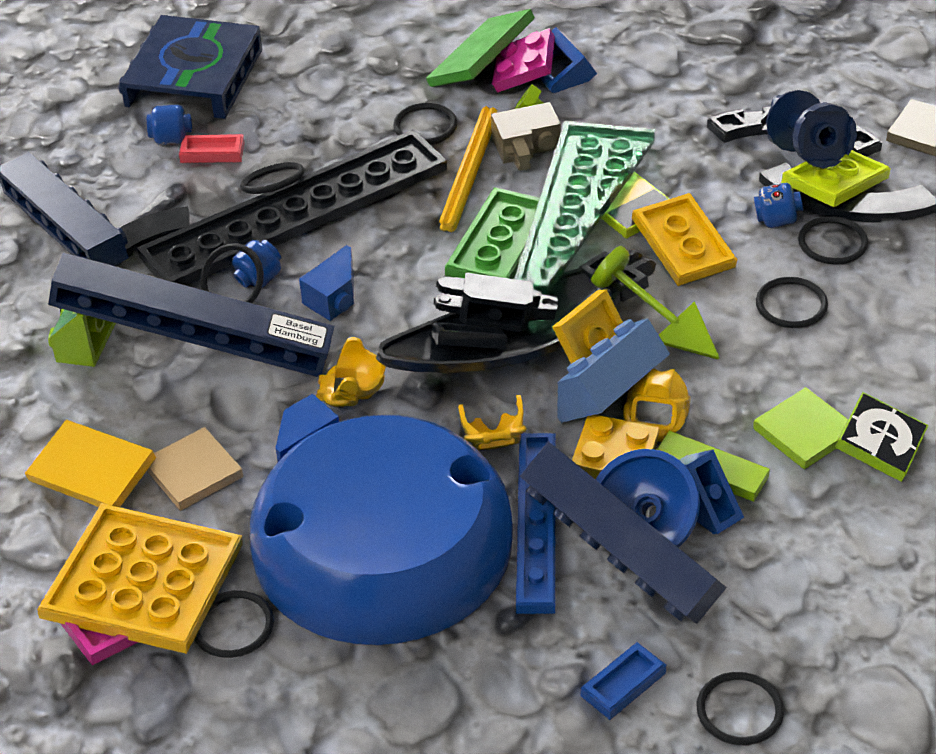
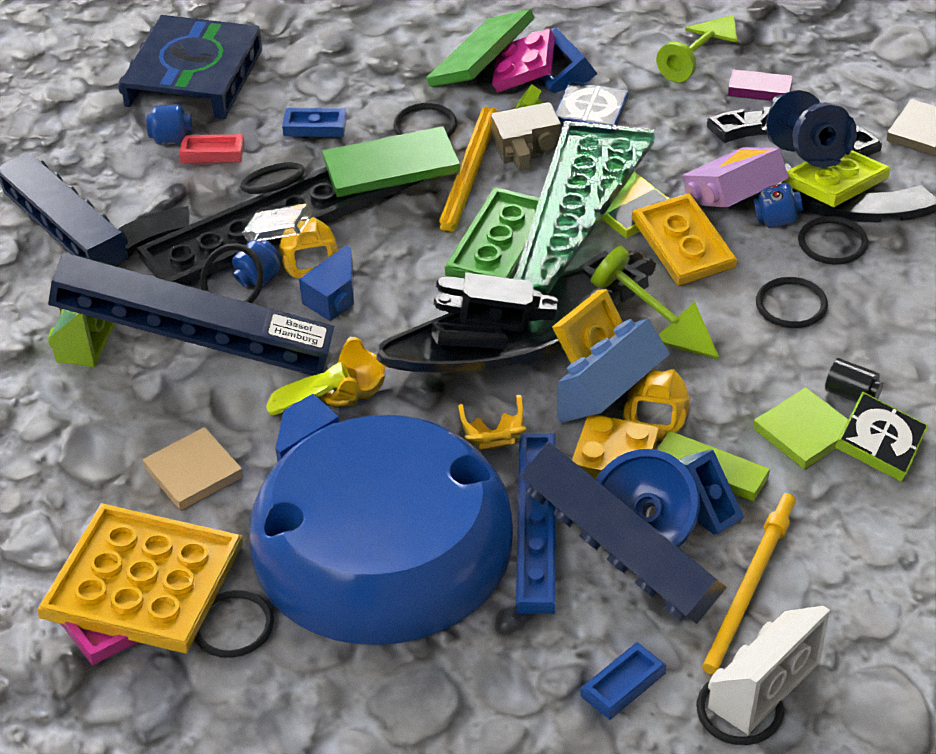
(90, 465): yellow tile -> none
(278, 223): none -> clear tile
(296, 391): none -> neon yellow piece
(313, 235): none -> yellow helmet
(314, 122): none -> blue plate
(390, 161): none -> tile
(591, 104): none -> tile
(678, 61): none -> lime piece
(735, 176): none -> lavender brick
(758, 85): none -> tile
(769, 667): none -> white slope
(774, 529): none -> yellow bar
(850, 380): none -> black brick

